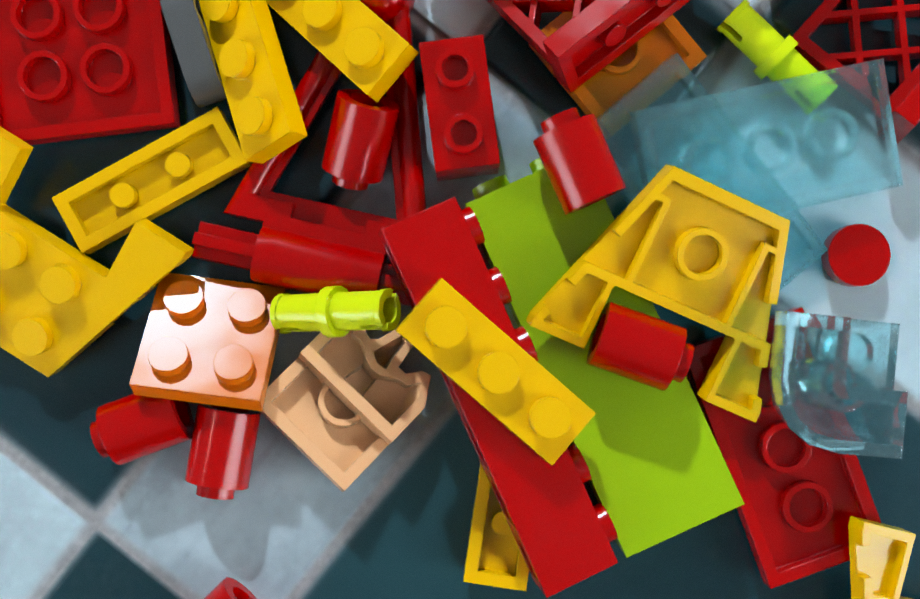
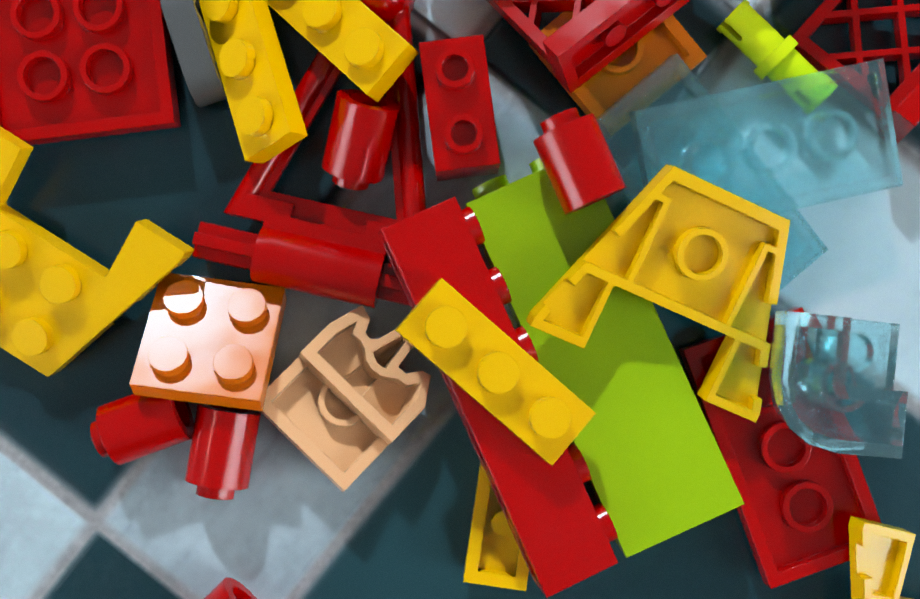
(151, 181): yellow plate -> none
(336, 311): neon yellow pin -> none
(640, 347): red brick -> none
(856, 255): red tile -> none

